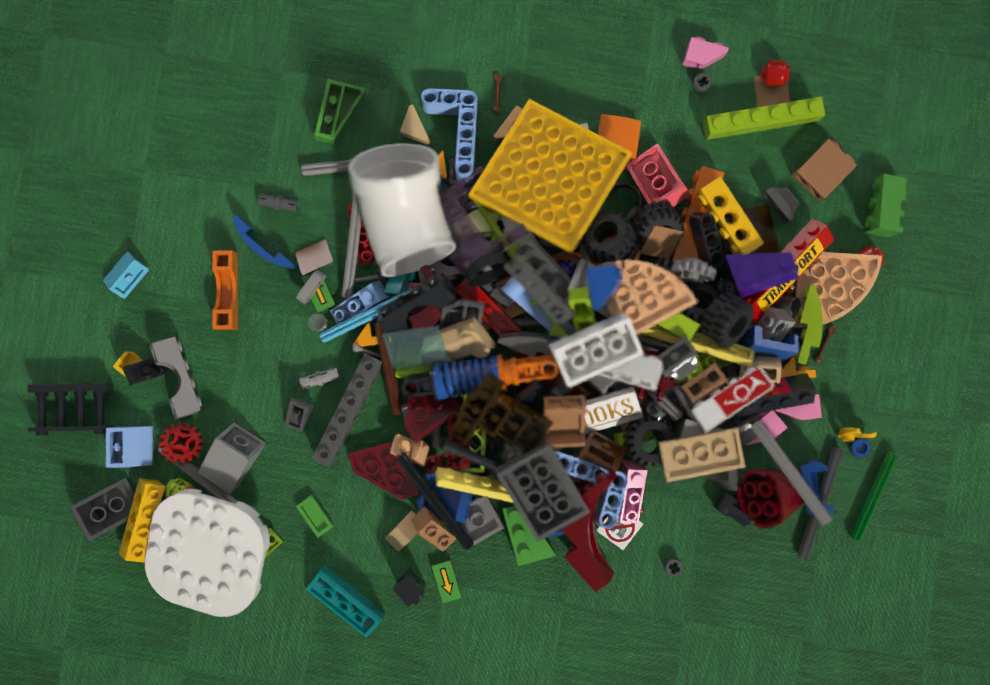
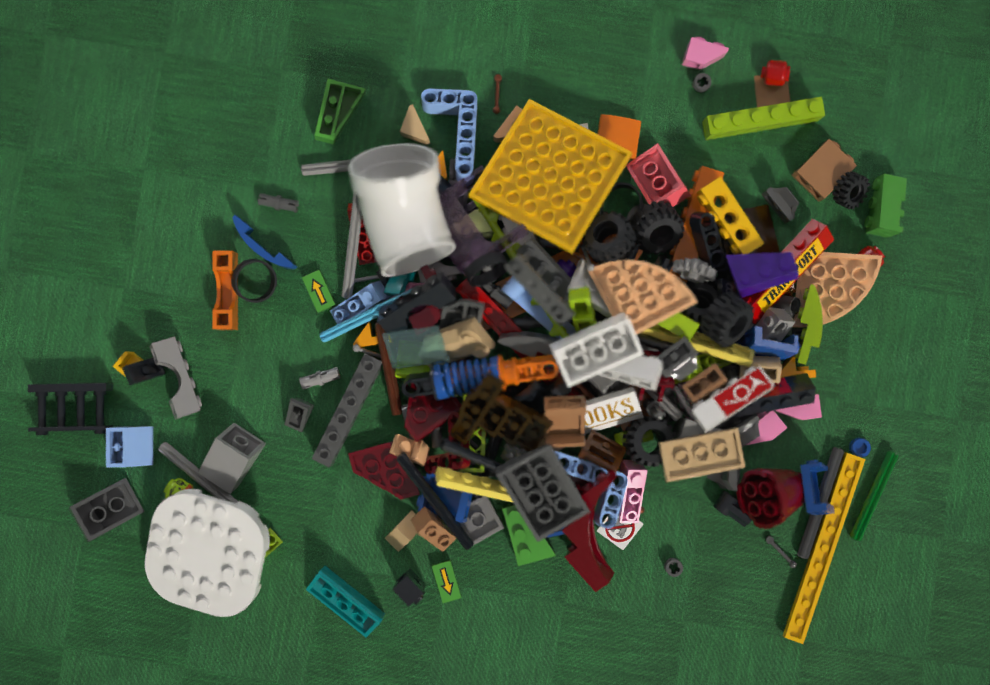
(125, 275): medium azure panel -> none
(137, 530): yellow brick -> none
(188, 438): red gear -> none
(272, 286): none -> black tyre
(311, 286): light grey beam -> none
(314, 257): medium nougat sticker -> none
(315, 516): bright green tile -> none
(318, 322): clear tile -> none
(603, 284): blue slope -> none
(661, 242): medium nougat sticker -> none
(770, 540): none -> dark grey hinge
(791, 472): light grey axle -> none
(823, 549): none -> yellow plate
(831, 330): copper hinge -> none
(849, 434): yellow plate -> none
(851, 190): none -> black tyre

